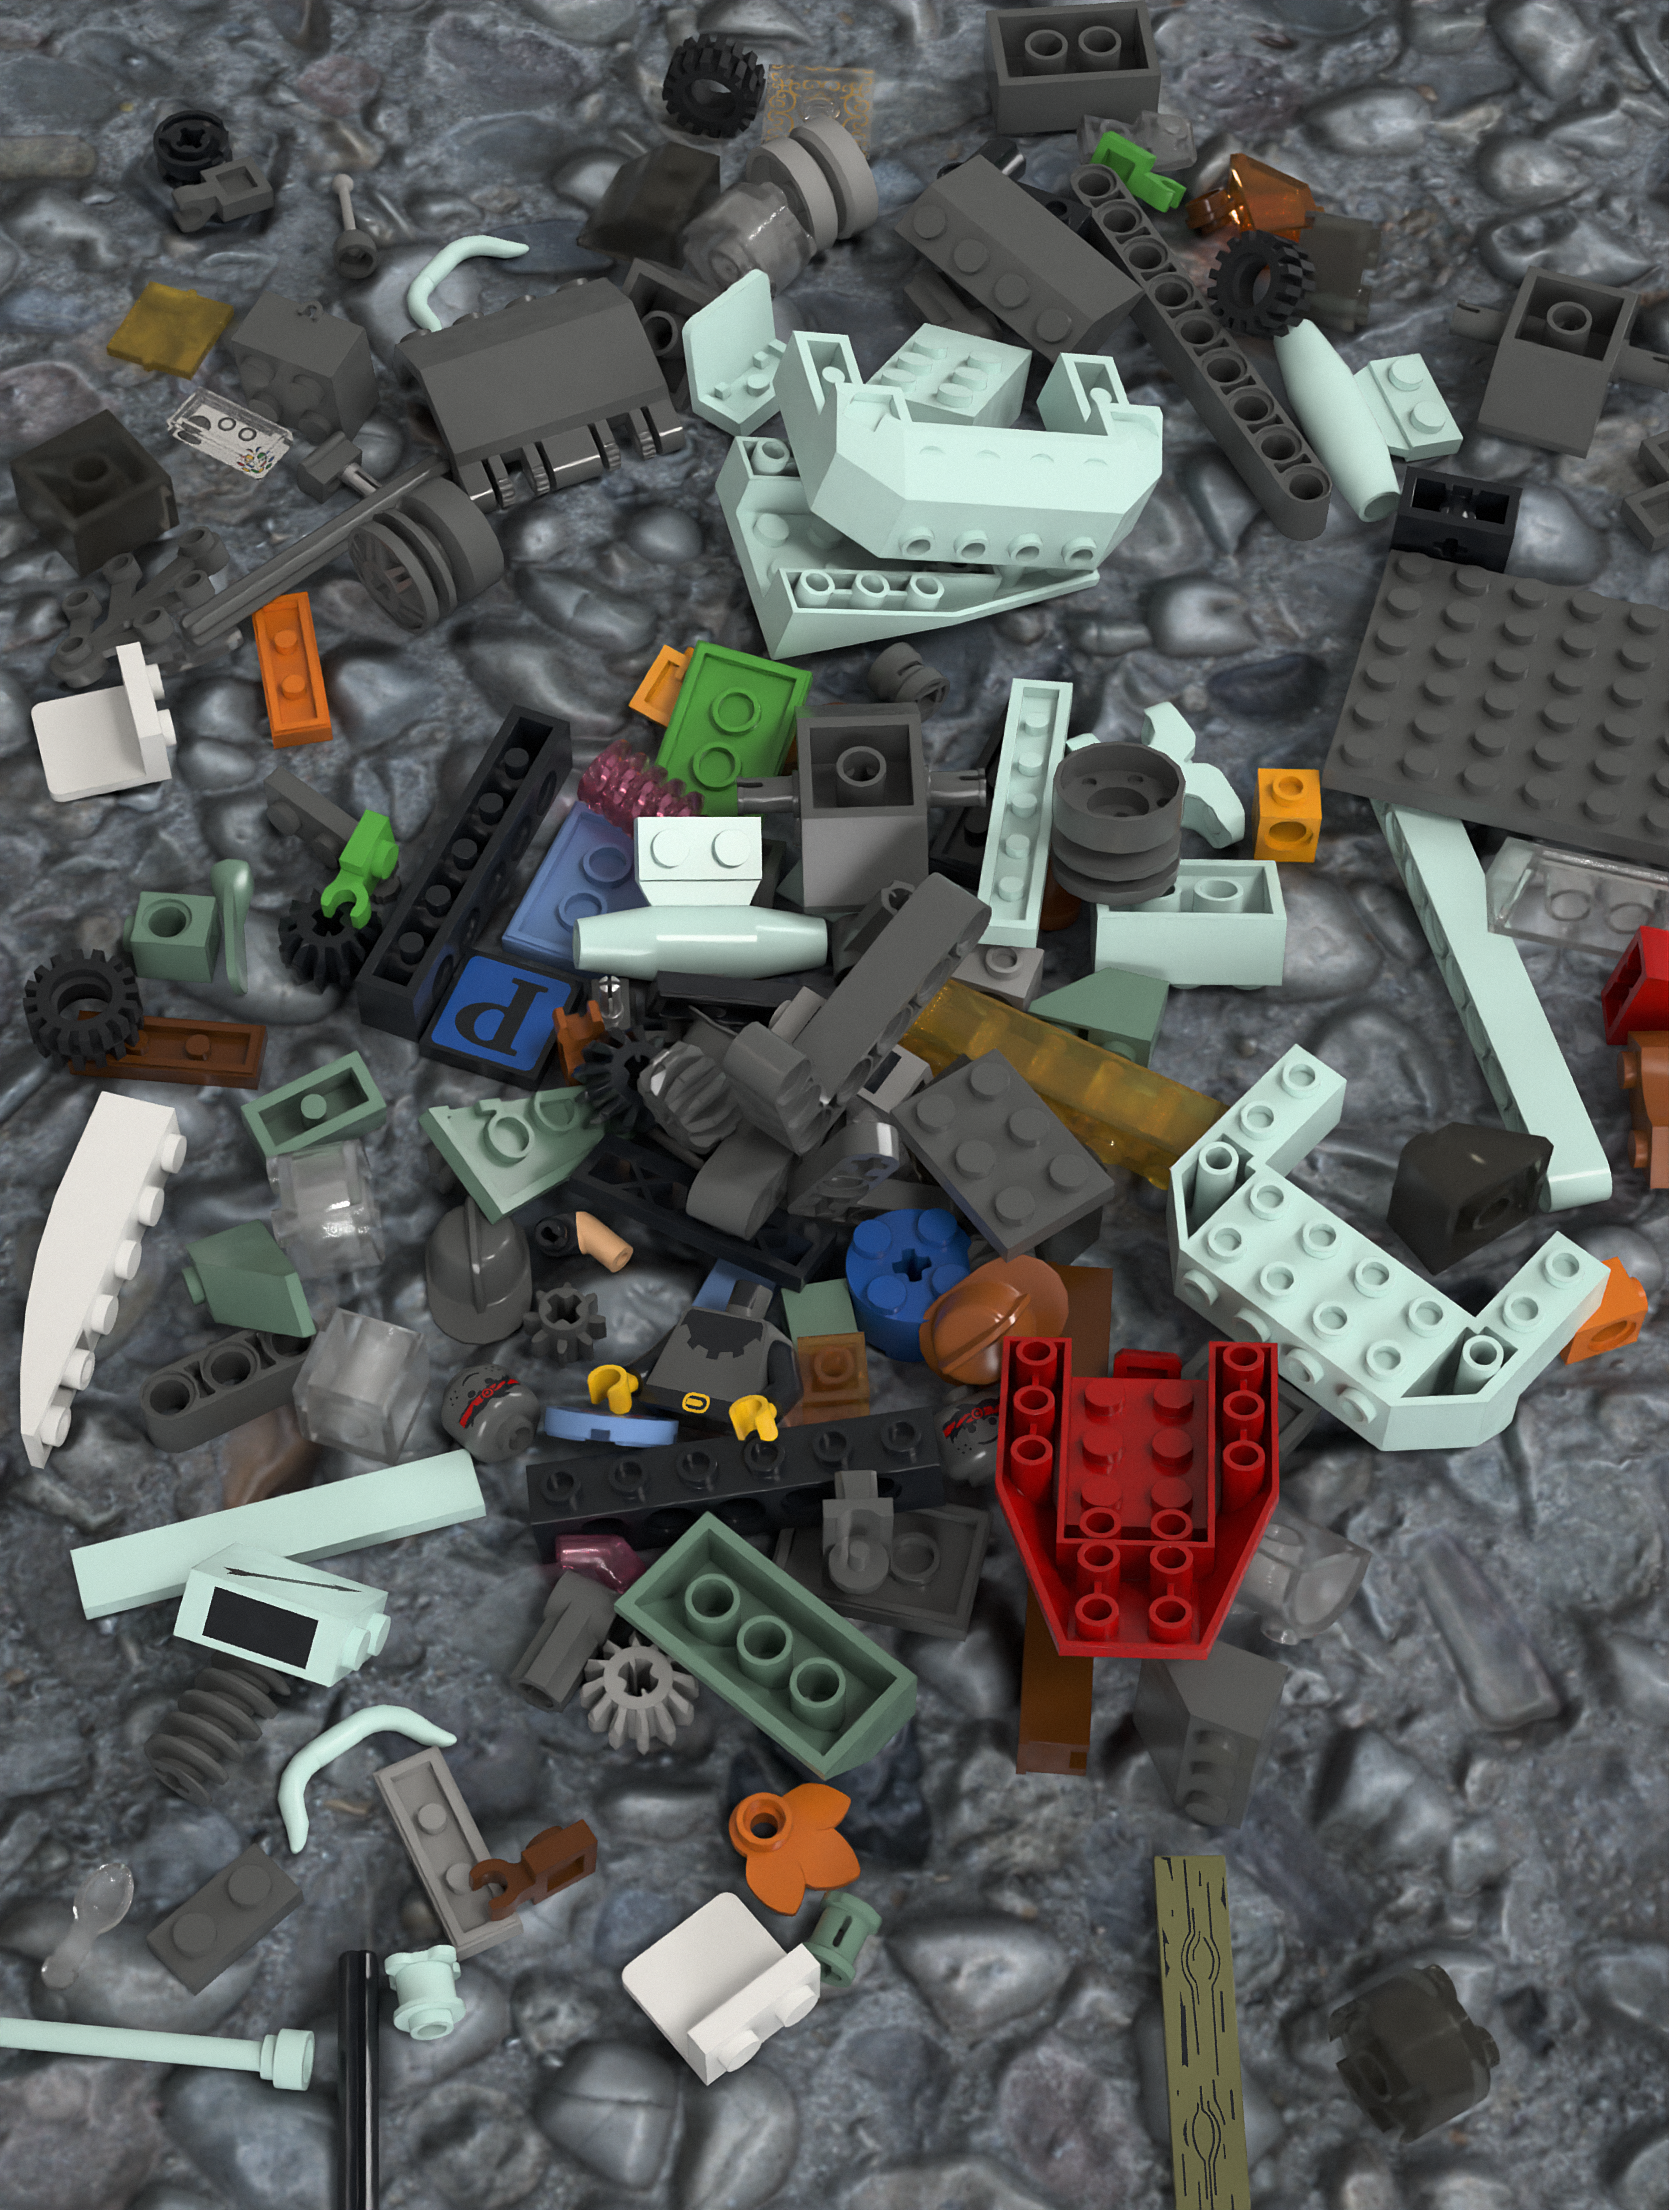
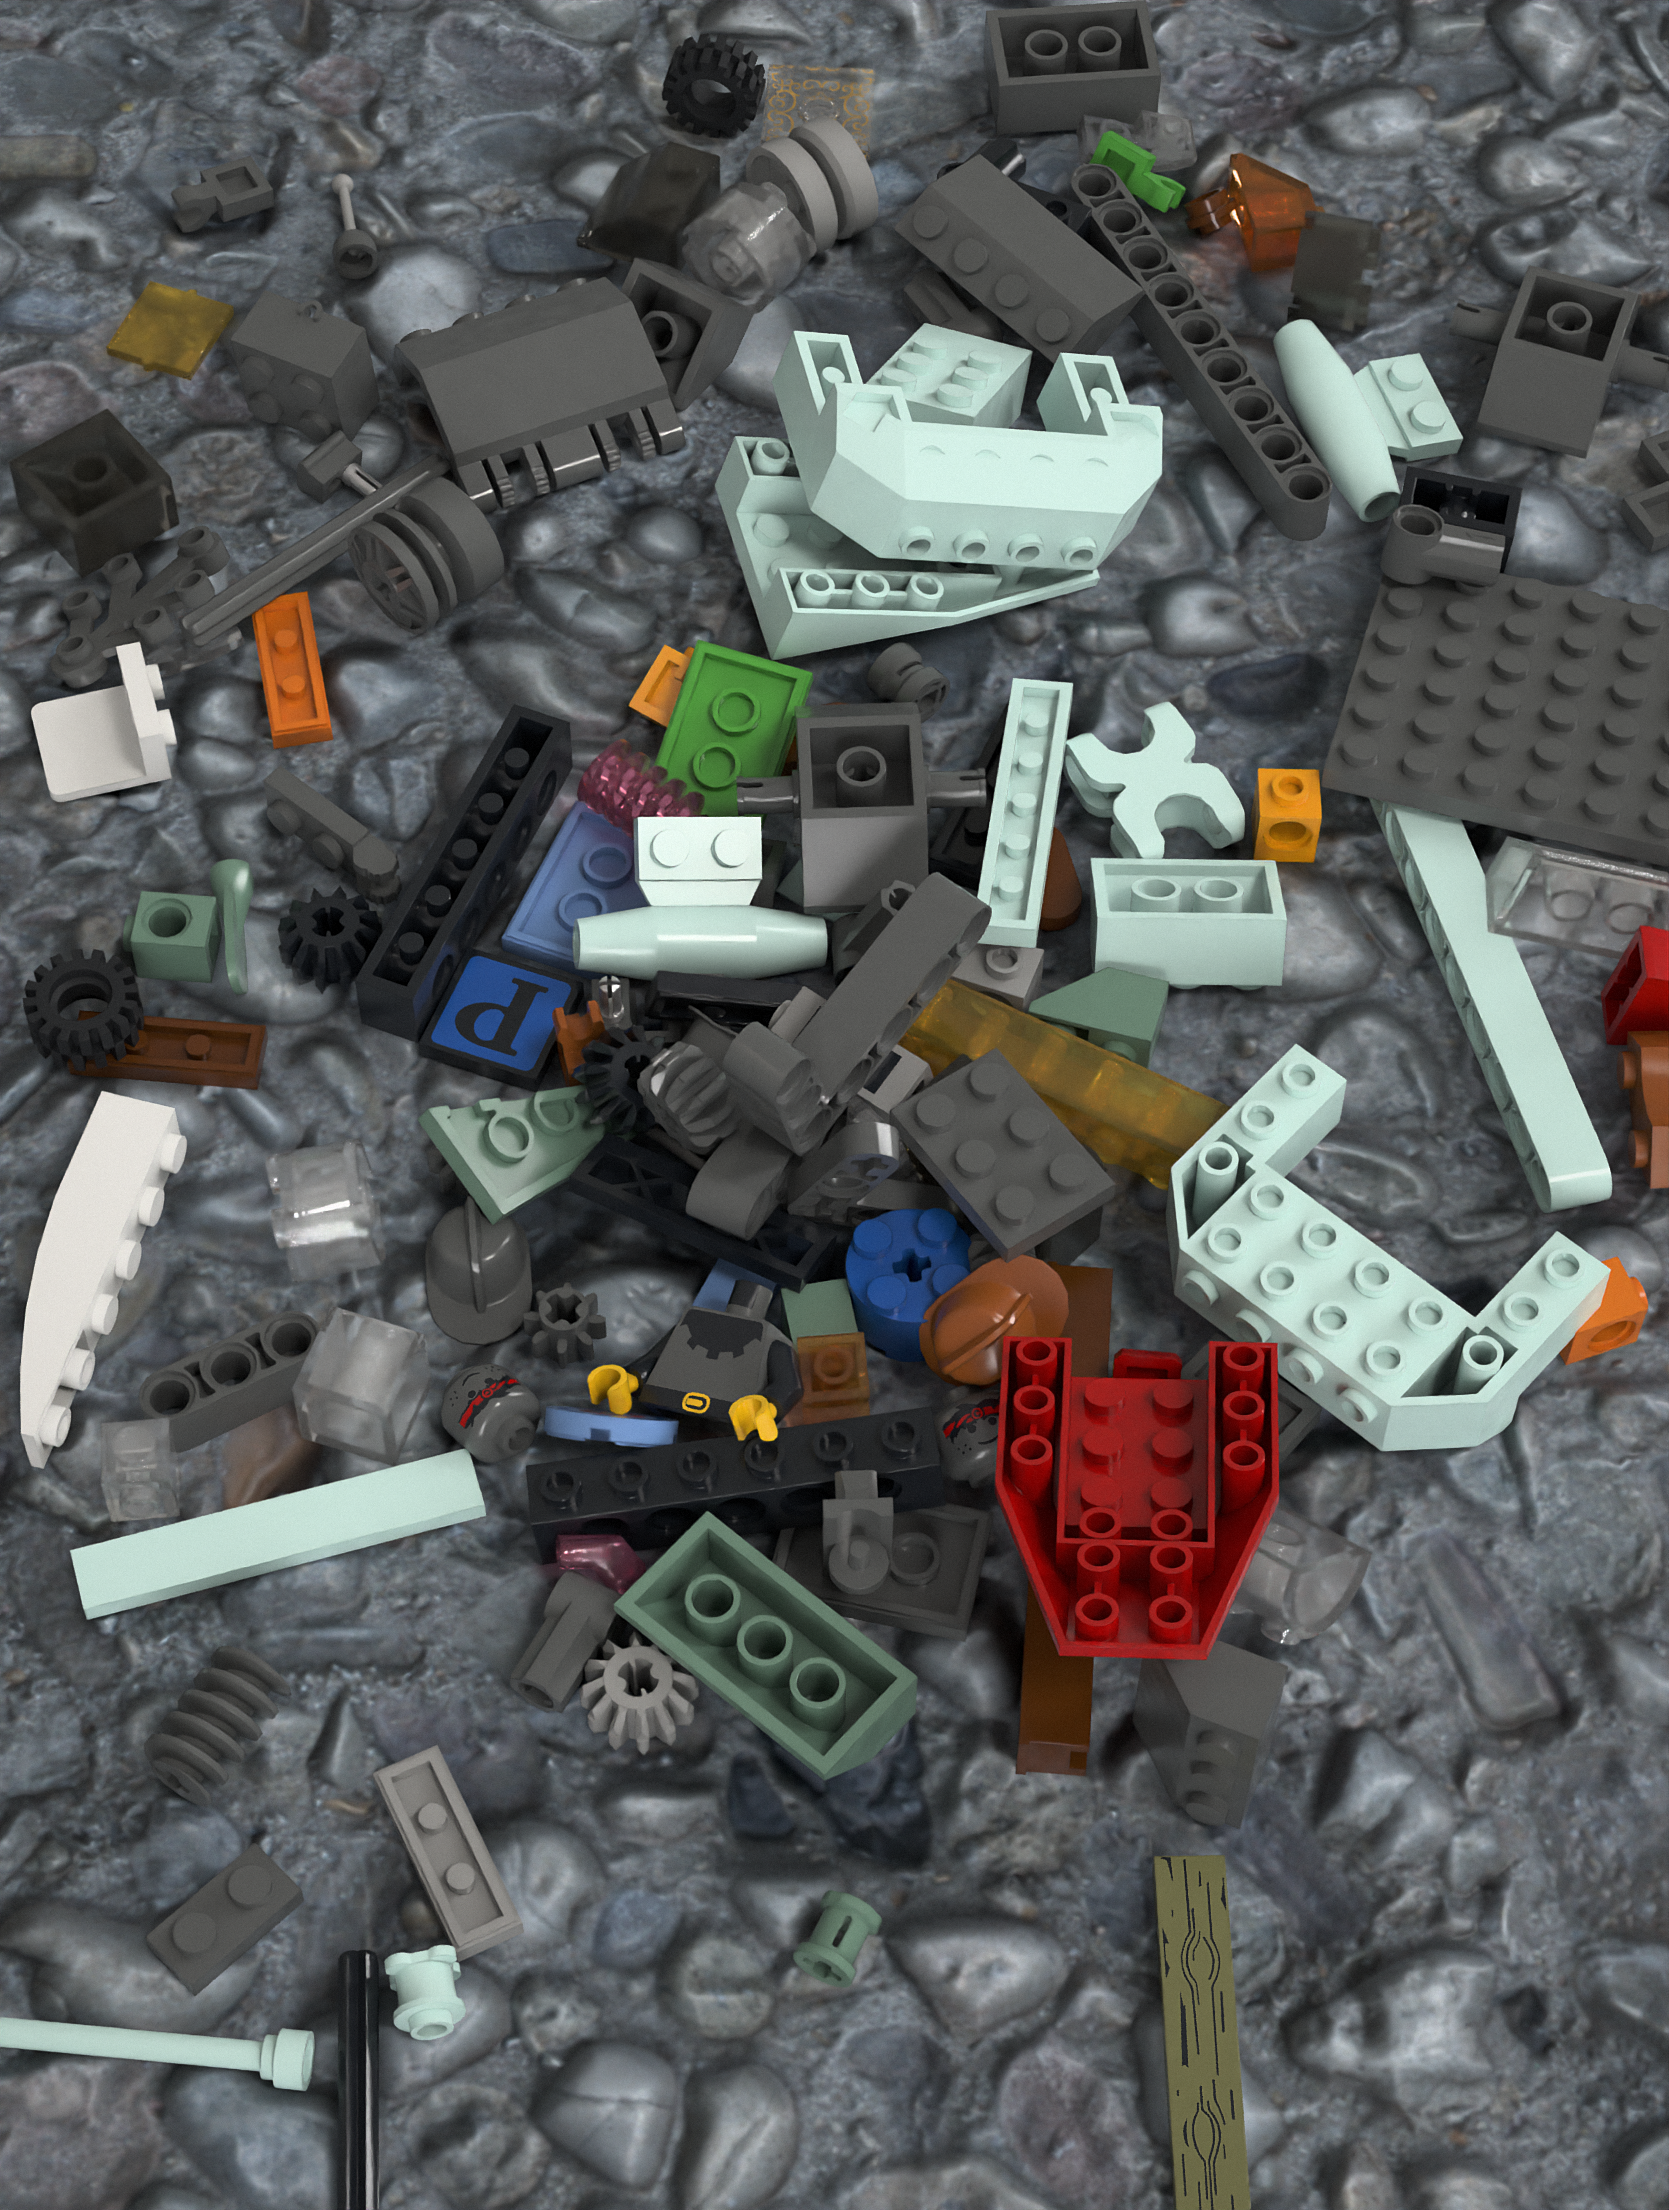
(97, 1909): clear piece -> none
(140, 1469): none -> clear brick
(190, 144): black wheel -> none
(230, 433): clear tile -> none
(247, 1281): sand green slope -> none
(282, 1614): light aqua brick -> none
(316, 1109): sand green brick -> none
(336, 1742): light aqua animal -> none
(365, 860): bright green plate -> none
(444, 263): light aqua animal -> none
(546, 1867): reddish brown plate -> none
(581, 1235): arm -> none
(722, 1986): white bracket -> none
(734, 357): light aqua bracket -> none
(802, 1852): orange plate -> none
(1117, 823): dark grey wheel -> none
(1285, 291): black tyre -> none
(1413, 2053): clear smoke brick -> none
(1425, 546): none -> dark grey piece
(1465, 1189): clear smoke slope -> none

